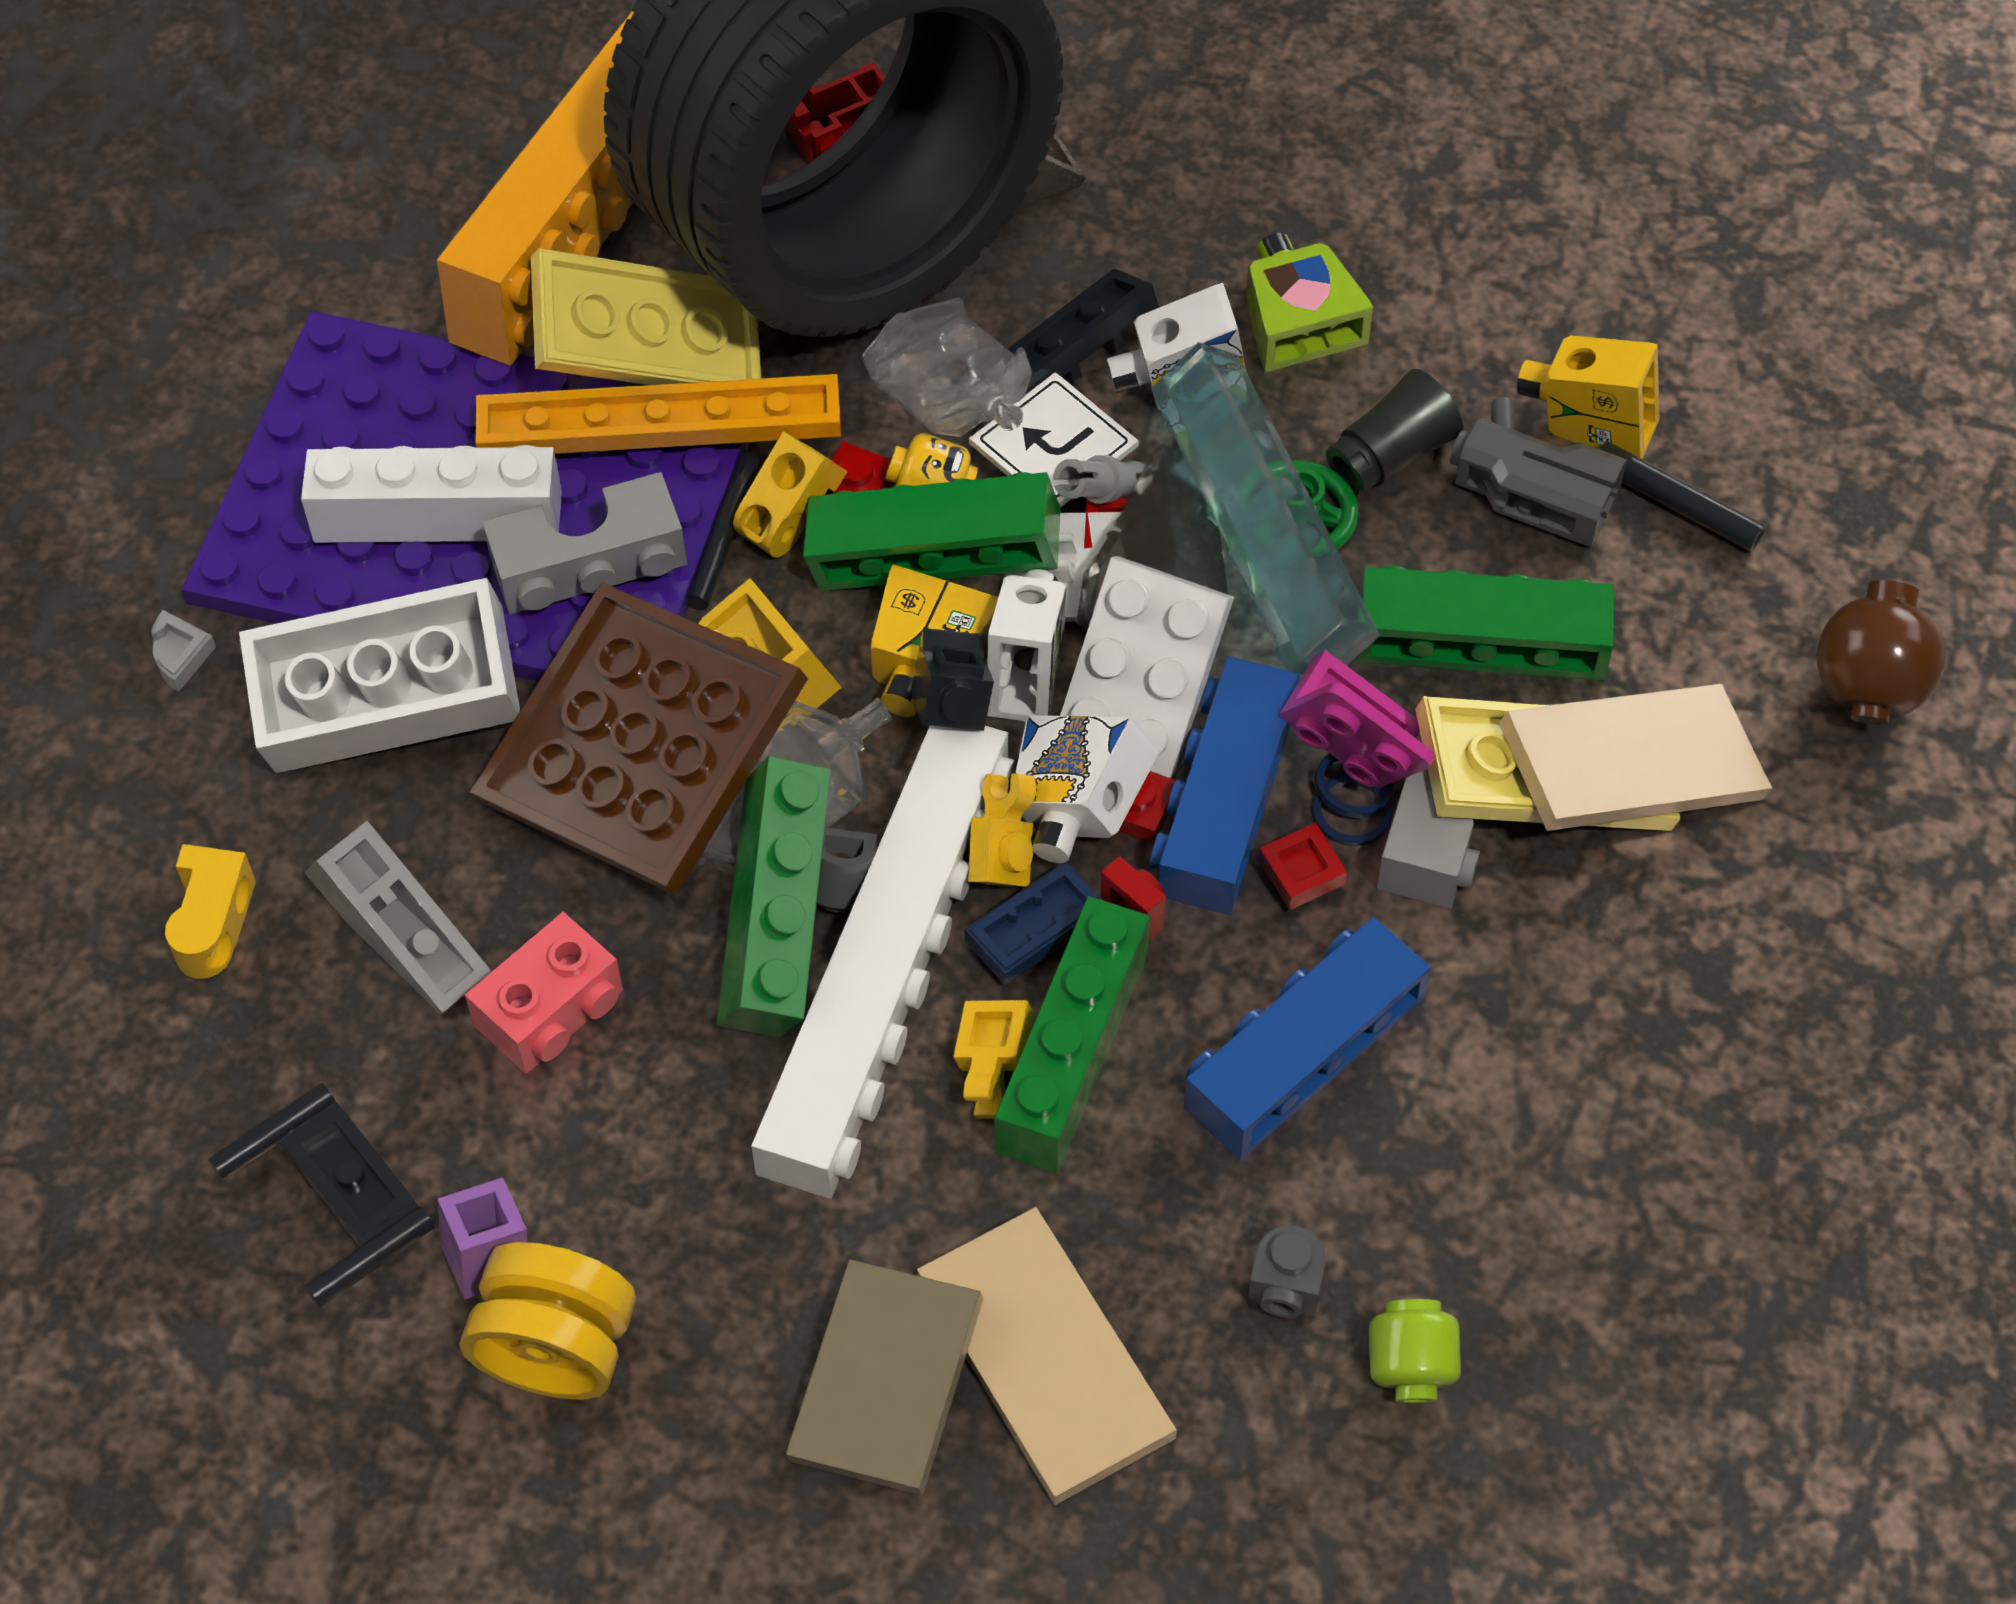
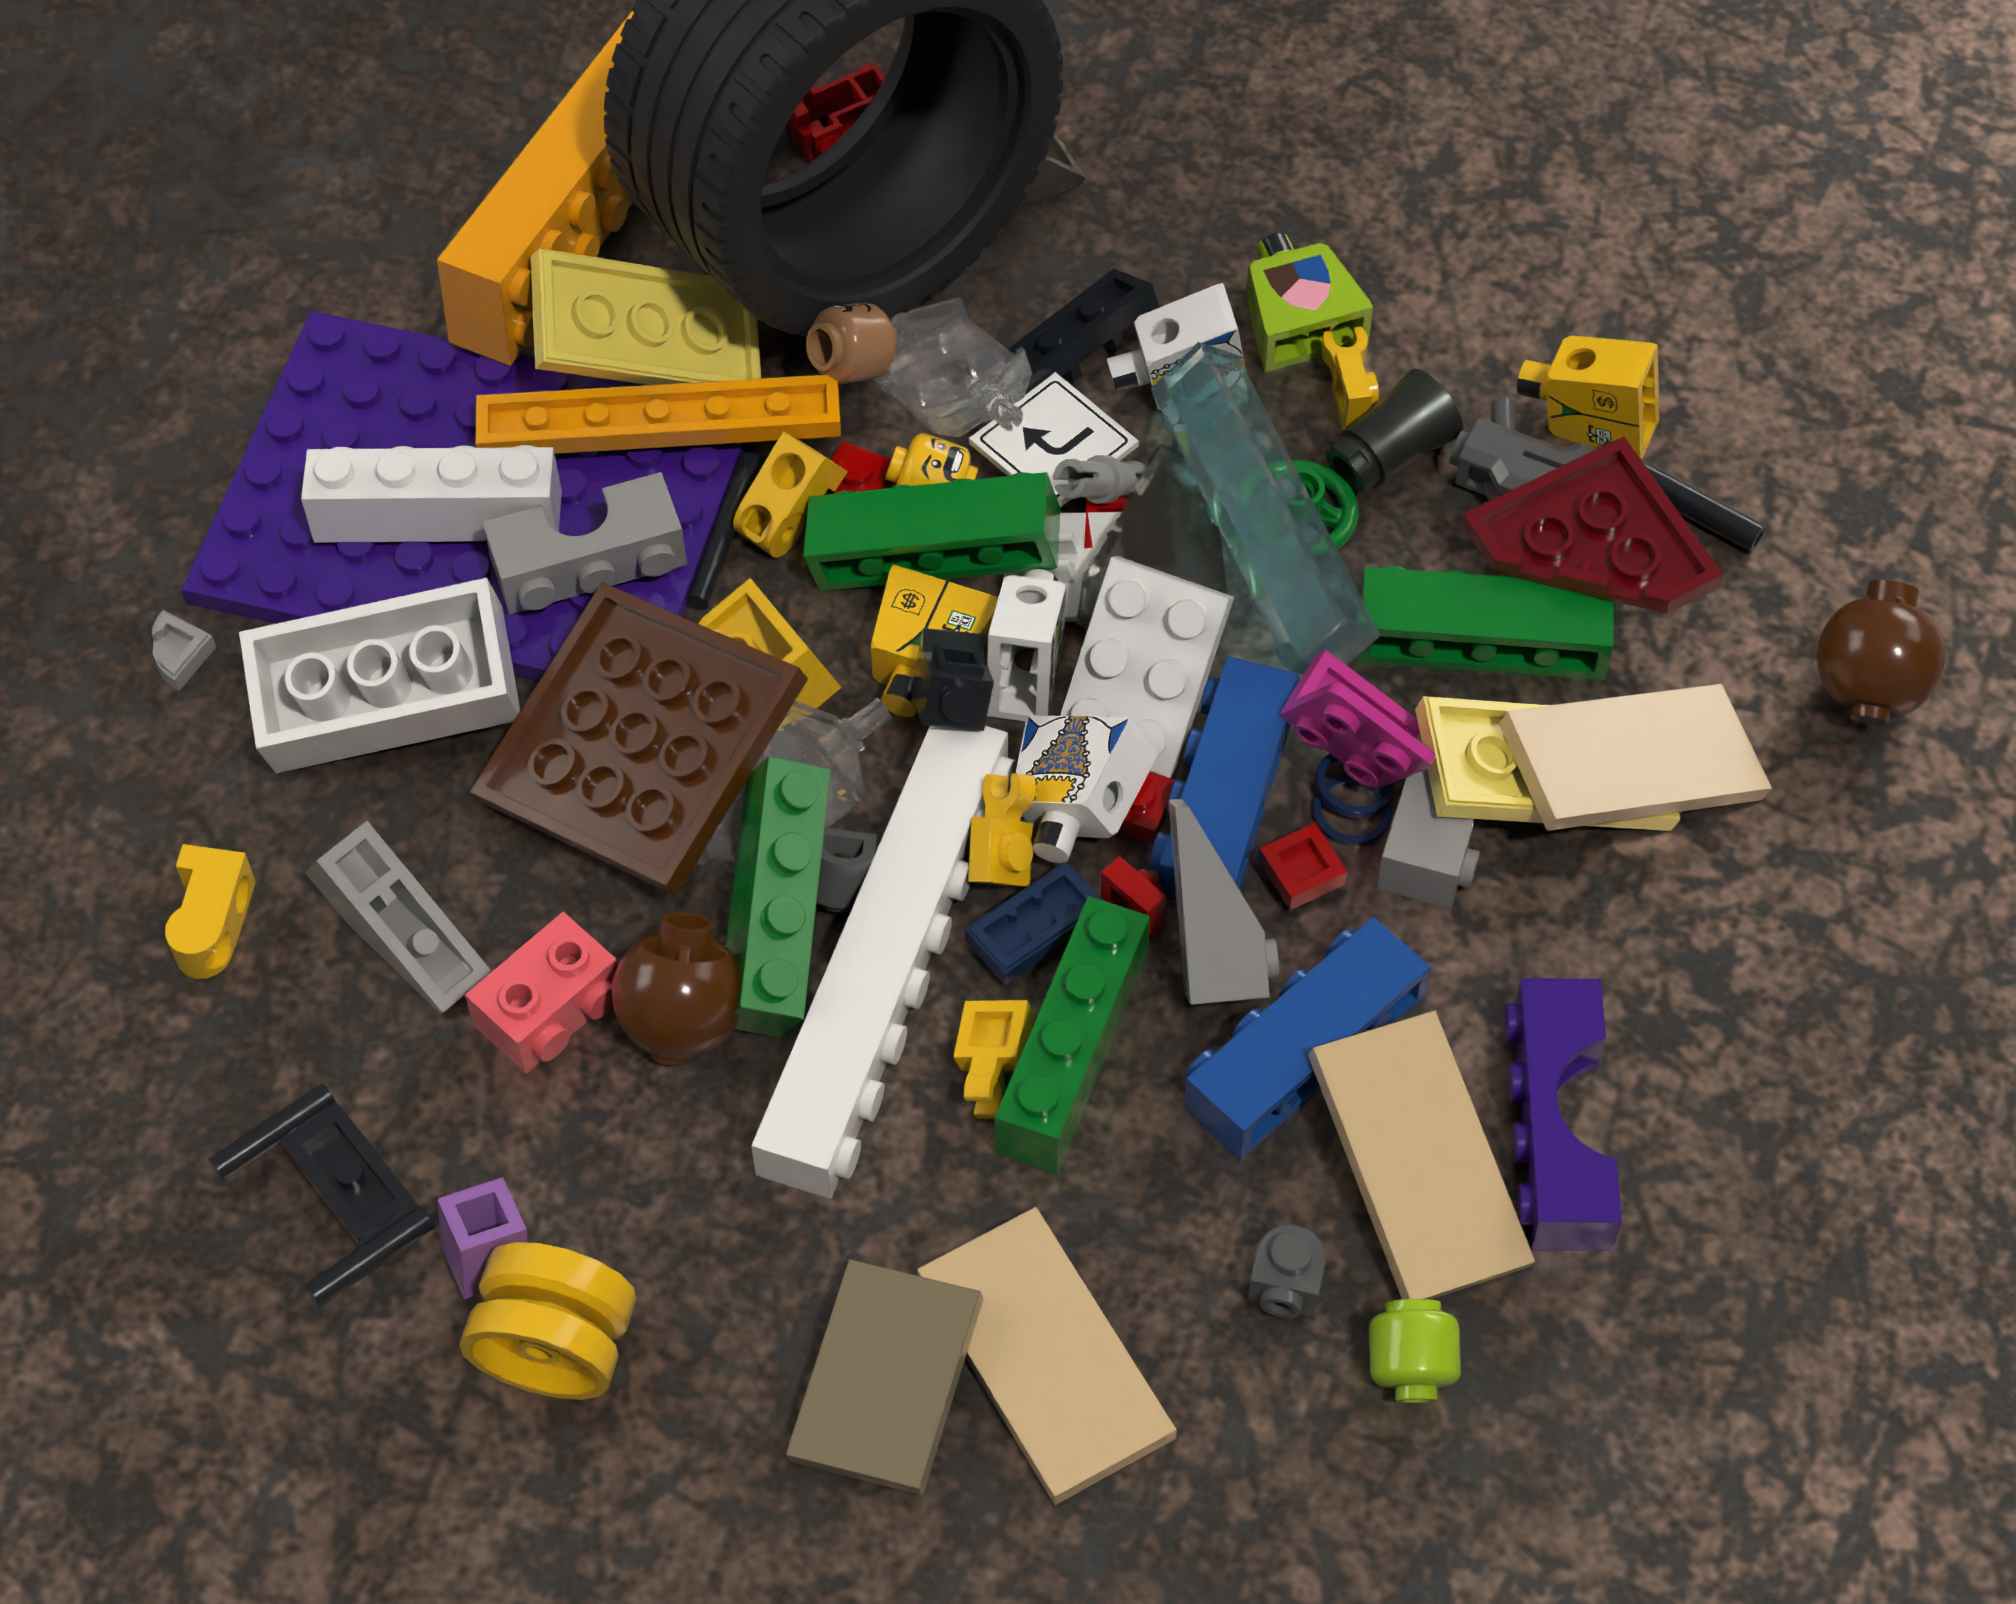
(677, 990): none -> reddish brown brick
(852, 342): none -> medium nougat head
(1218, 933): none -> light grey slope
(1352, 386): none -> yellow plate
(1420, 1158): none -> tan tile
(1569, 1188): none -> dark purple arch
(1597, 532): none -> dark red plate

